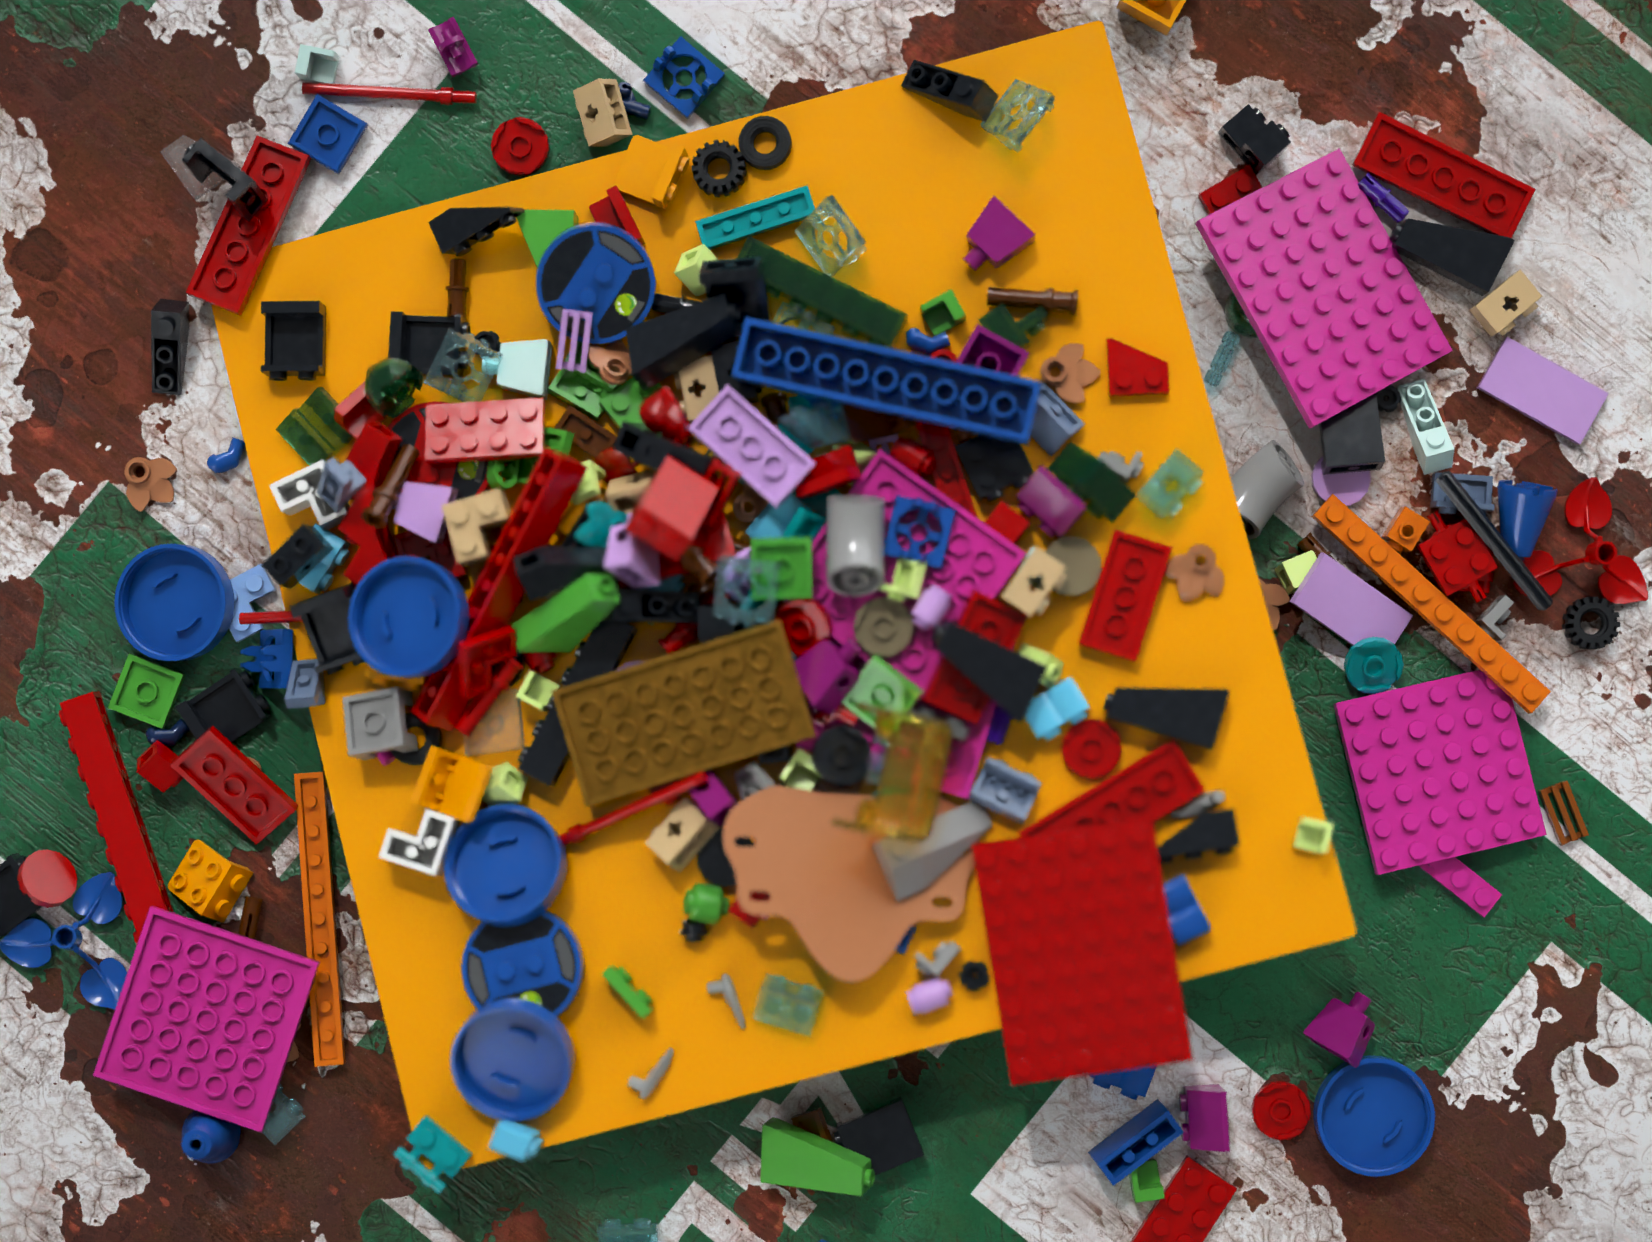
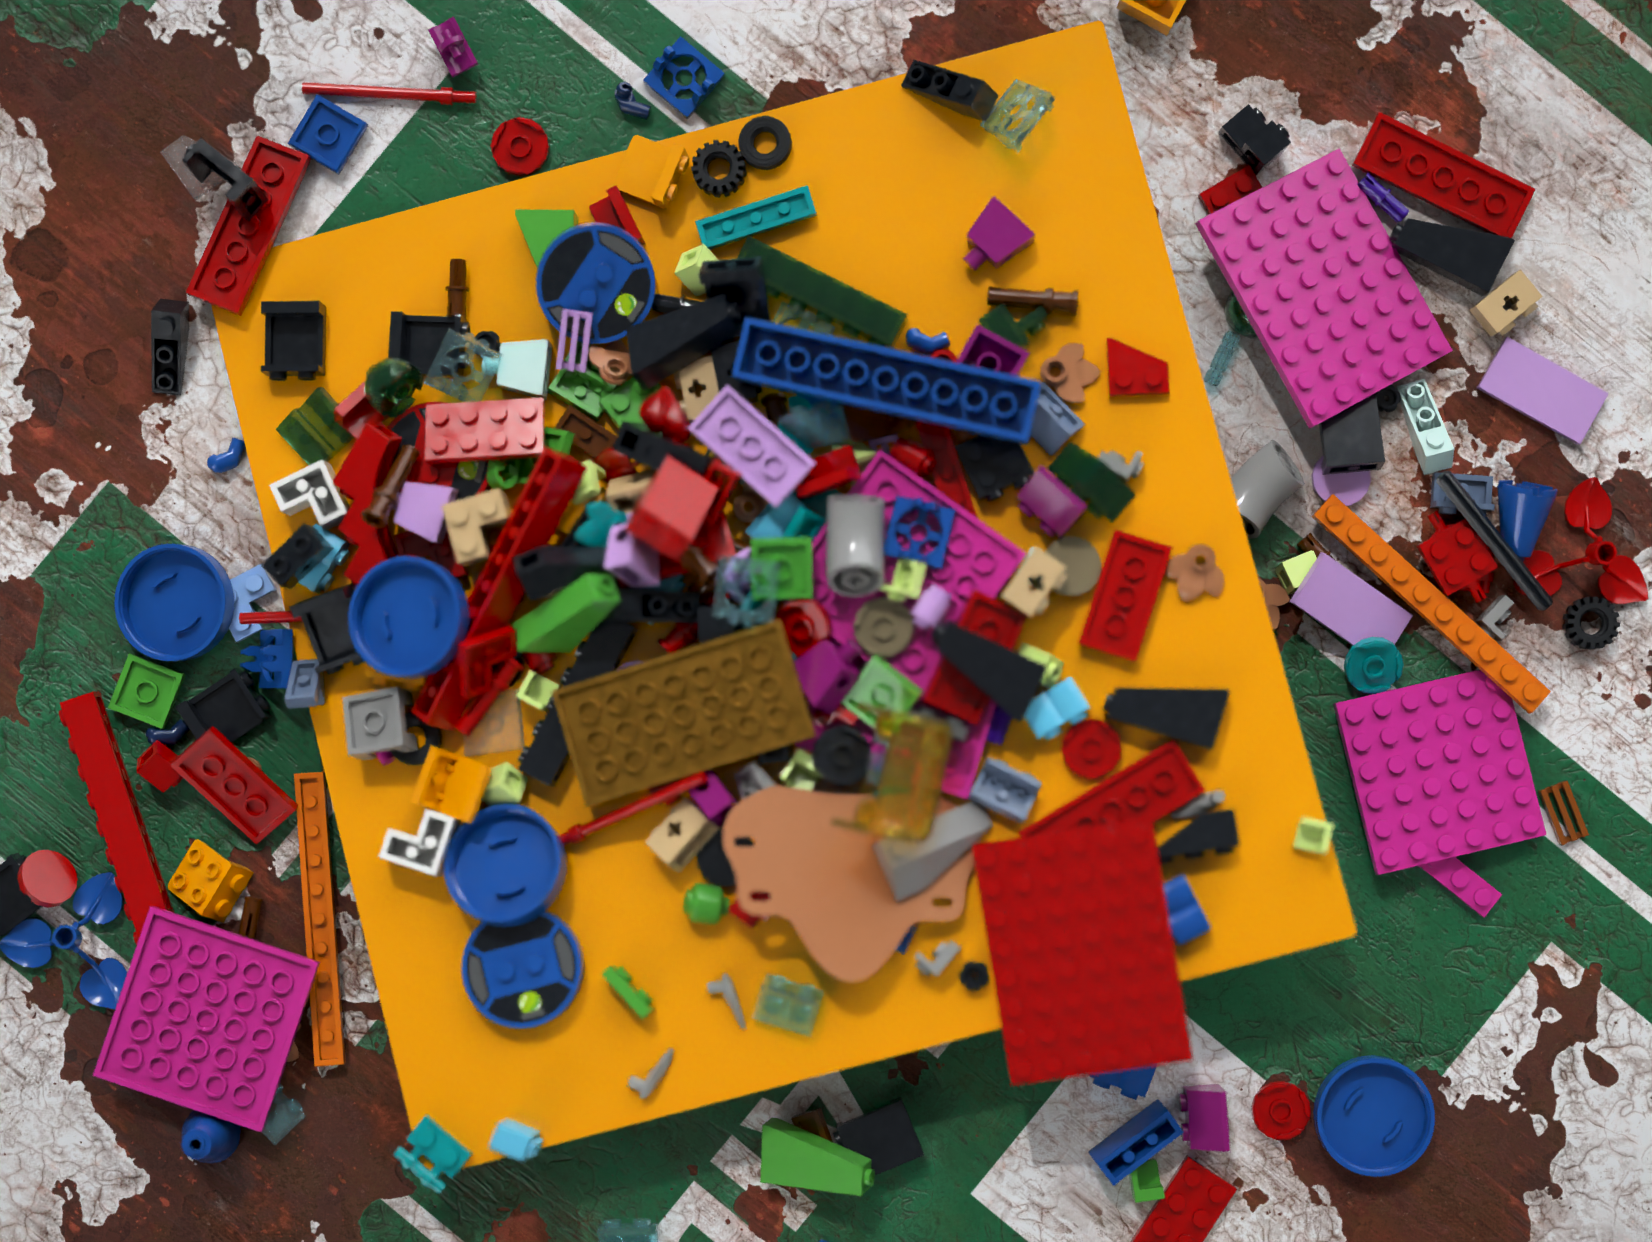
(152, 484): nougat plate -> none
(317, 64): light aqua panel -> none
(339, 483): sand blue slope -> none
(463, 227): black slope -> none
(512, 1059): blue piece -> none
(602, 112): tan brick -> none
(693, 931): black plate -> none
(806, 234): clear light blue piece -> none
(929, 995): lavender brick -> none
(943, 313): bright green panel -> none
(1007, 522): red panel -> none
(1177, 468): clear light blue brick -> none
(1343, 1028): magenta torso -> none
(1405, 530): orange brick -> none

